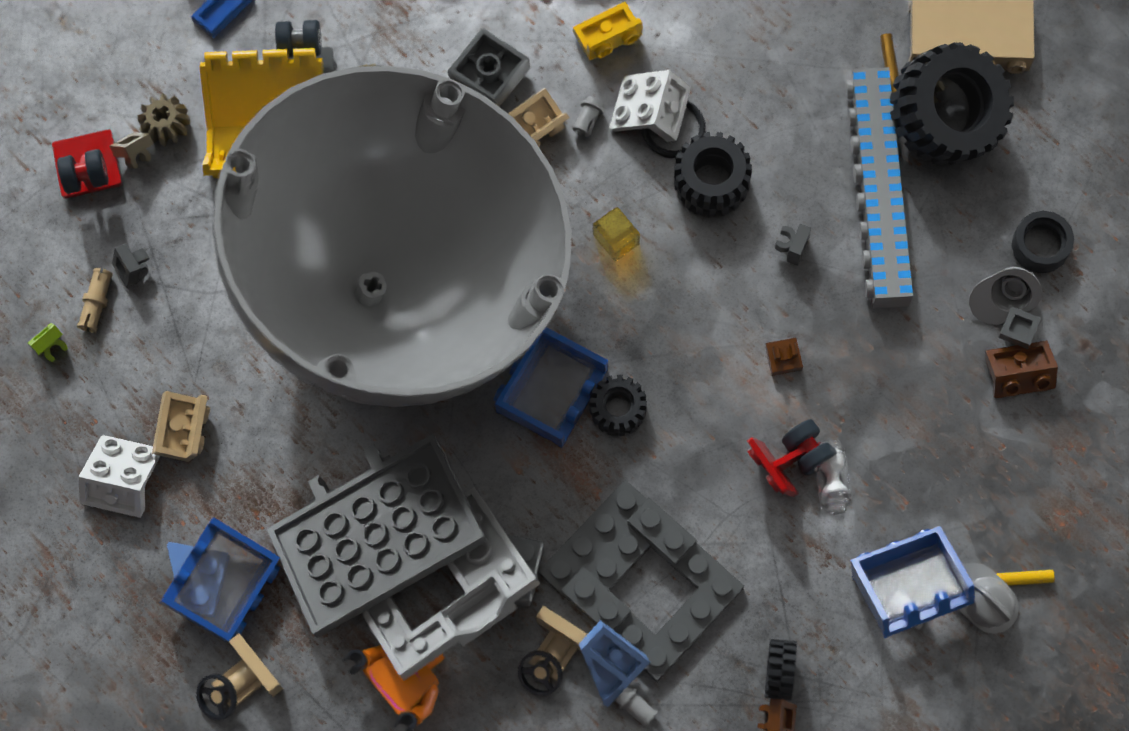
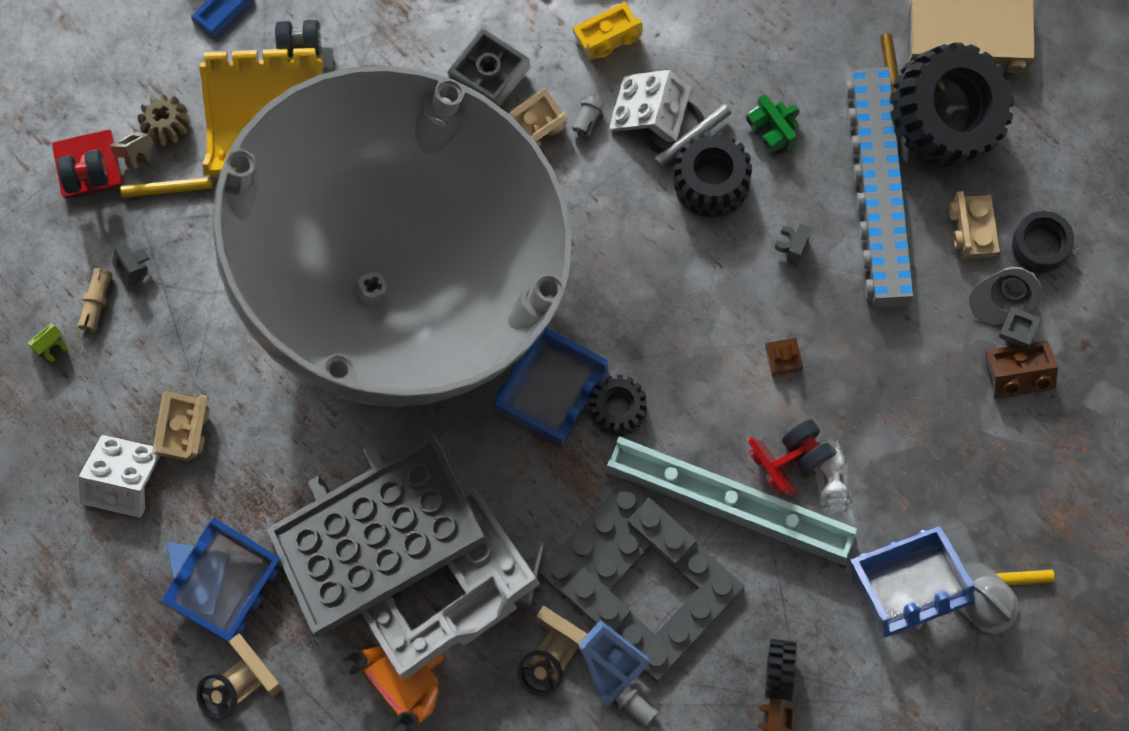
(167, 187): none -> yellow bar
(616, 234): clear yellow panel -> none
(705, 126): none -> light grey bar
(731, 501): none -> light aqua tile
(778, 119): none -> green hips
(975, 226): none -> tan bracket

